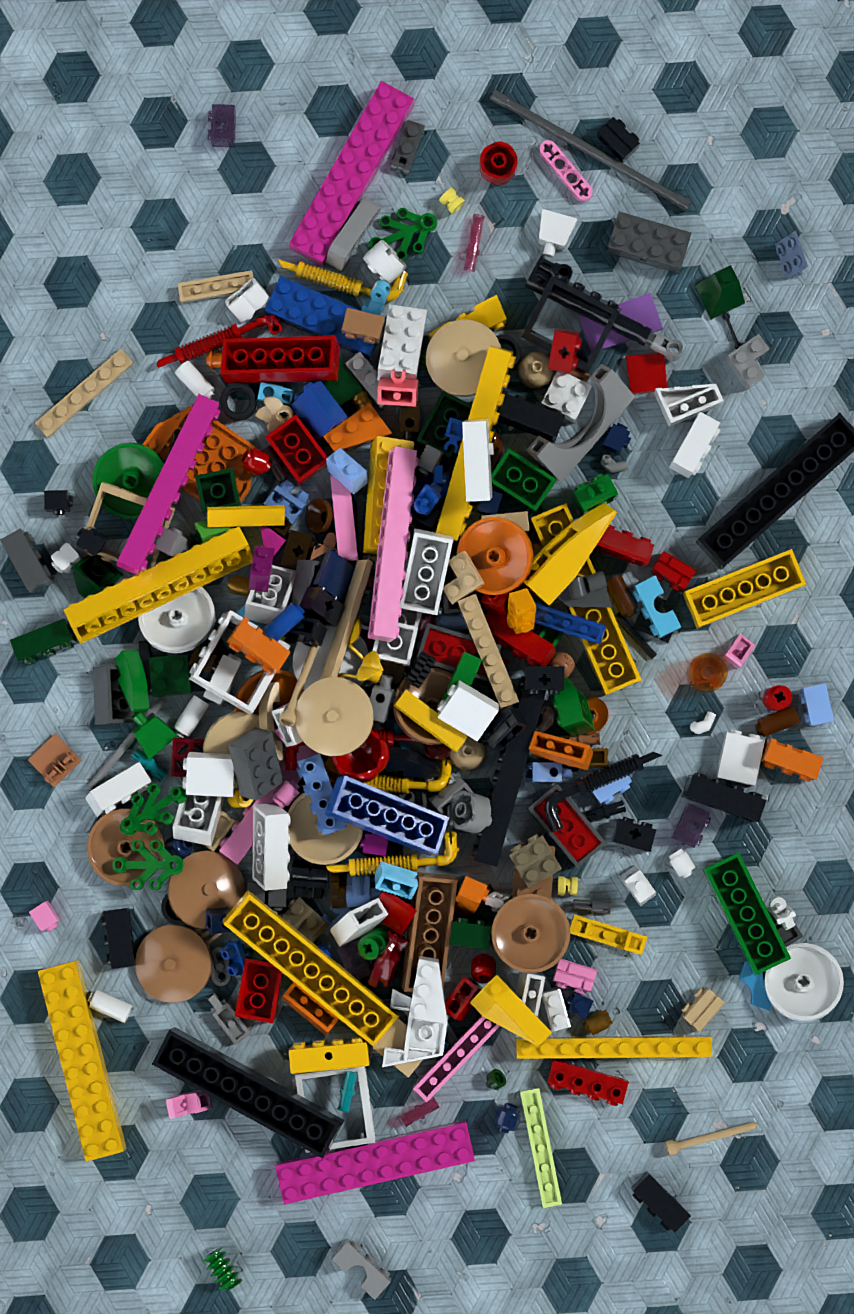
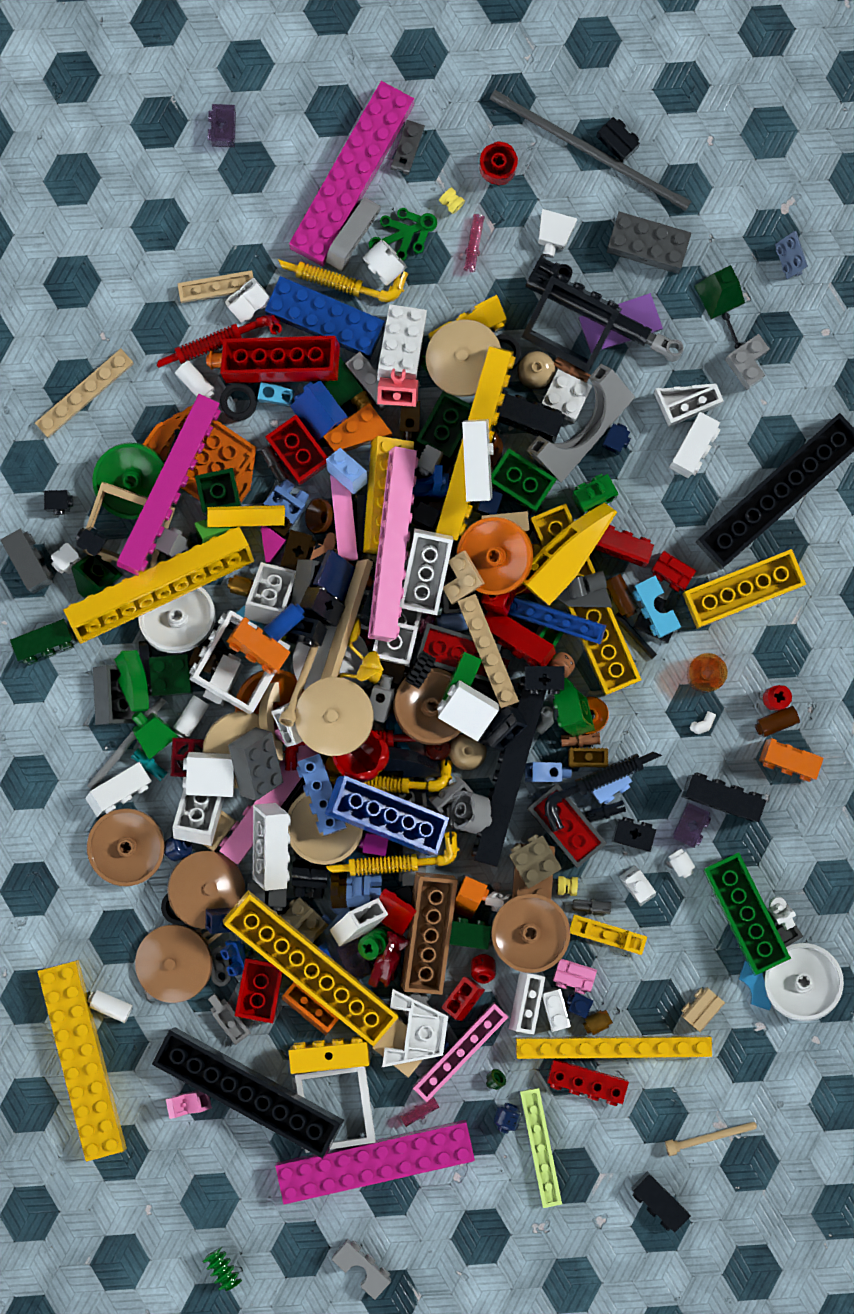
(45, 916): bright pink brick -> none
(54, 760): nougat hinge -> none
(119, 938): black brick -> none
(150, 810): green plant -> none
(151, 865): green plant -> none
(238, 801): yellow brick -> none
(255, 461): red head -> none
(261, 569): magenta brick -> none
(272, 413): tan plate -> none
(286, 793): bright pink brick -> none
(347, 1091): teal pin -> none
(363, 326): medium nougat brick -> none
(378, 298): medium azure leg -> none
(396, 880): medium azure brick -> none
(427, 499): blue hips -> none
(428, 994): white wedge -> none
(429, 720): yellow tile -> none
(455, 432): blue plate -> none
(506, 1009): yellow wedge -> none
(521, 611): light orange brick -> none
(558, 360): red brick -> none
(561, 750): orange brick -> none
(564, 172): bright pink beam -> none
(610, 465): light grey arm -> none
(646, 372): red tile -> none
(738, 651): bright pink slope -> none
(740, 758): white brick -> none
(816, 705): light blue brick -> none

